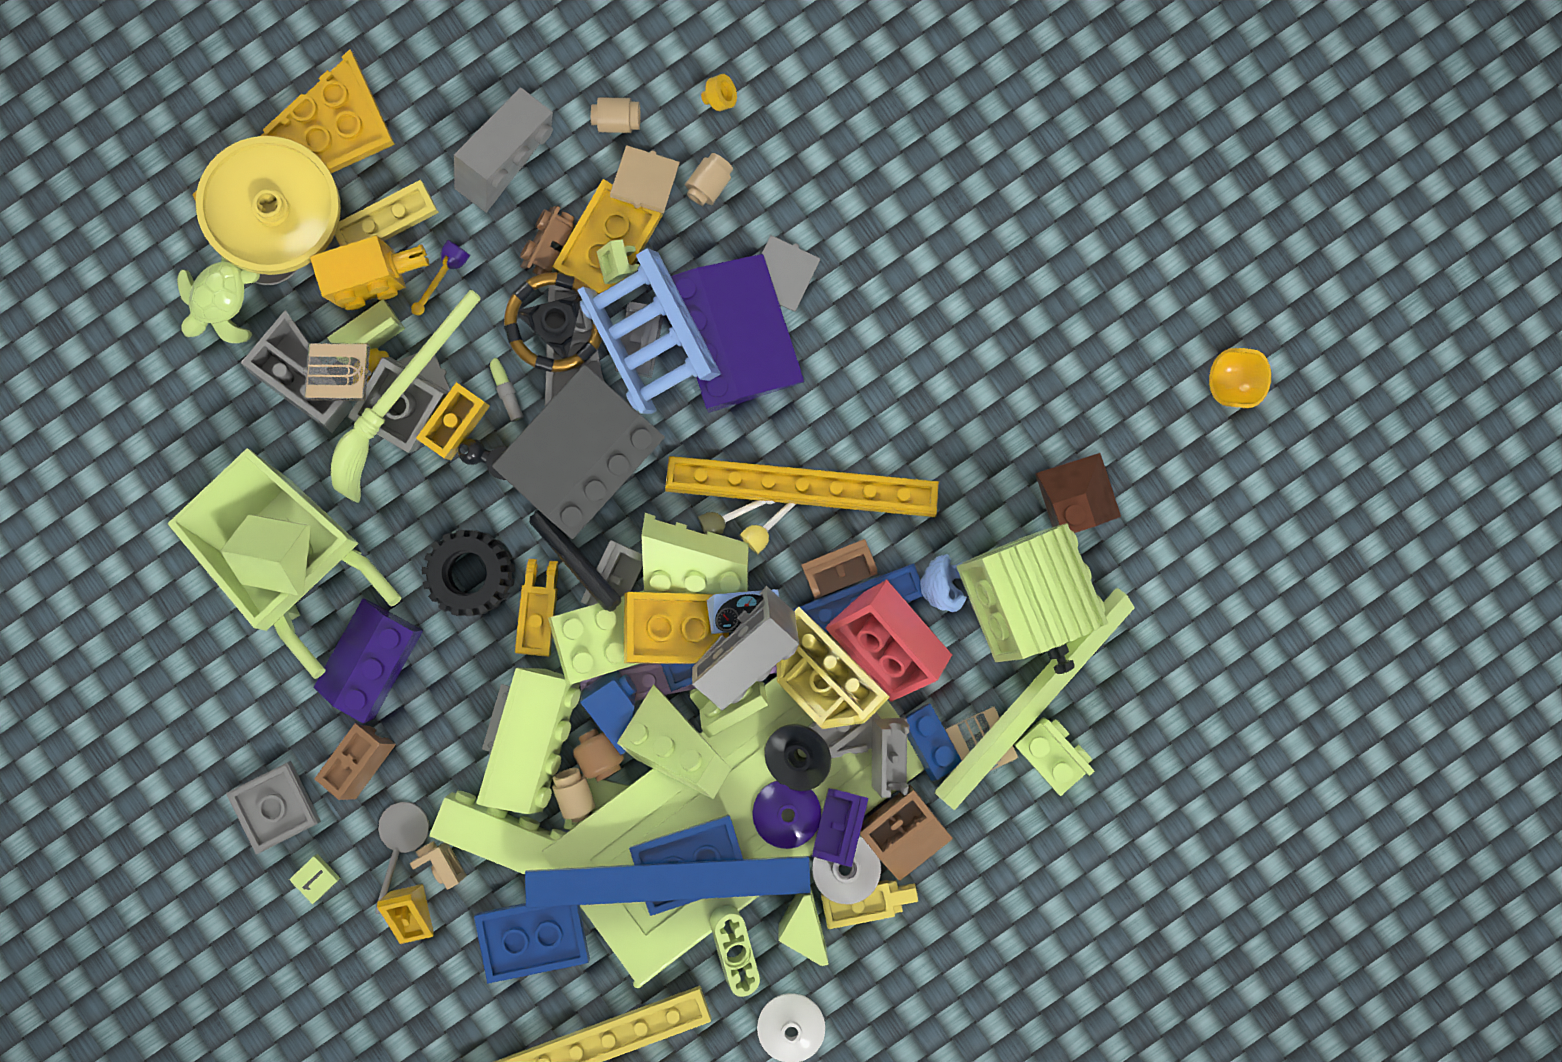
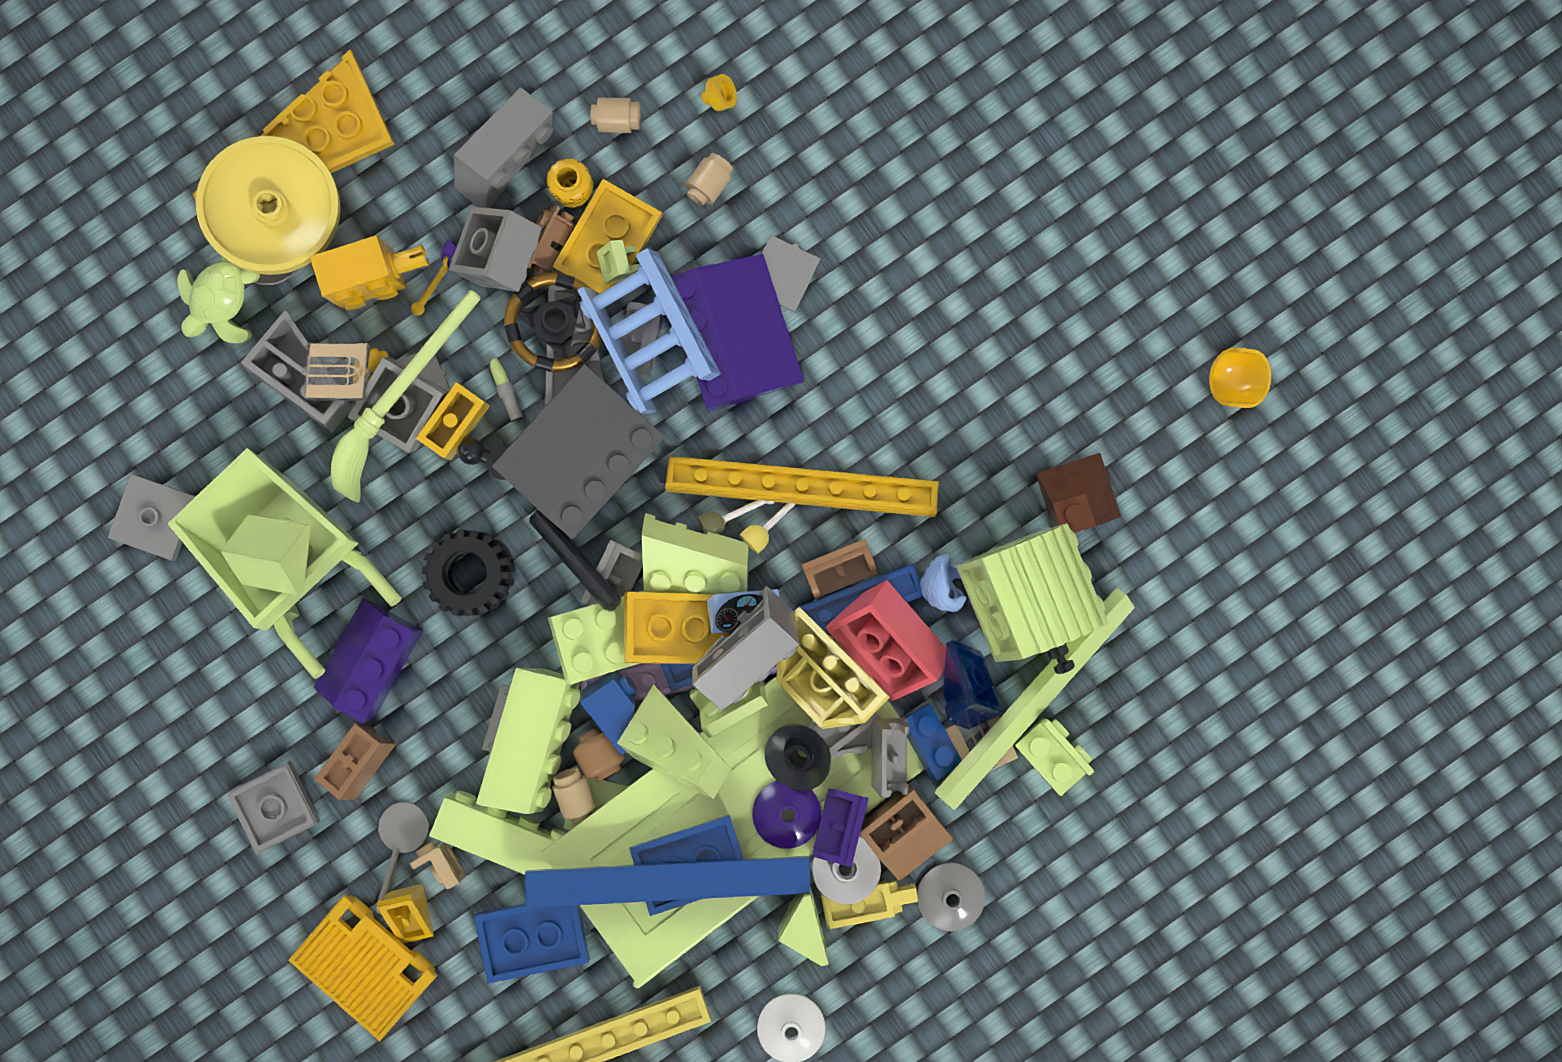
(145, 517): none -> light grey plate
(314, 879): yellowish green tile -> none
(362, 967): none -> yellow window
(371, 327): yellowish green panel -> none
(388, 215): light yellow plate -> none
(495, 248): none -> light grey brick
(535, 608): yellow hinge -> none
(565, 173): none -> yellow head
(644, 179): tan piece -> none
(725, 941): yellowish green beam -> none
(946, 880): none -> light grey dish
(968, 687): none -> clear blue slope

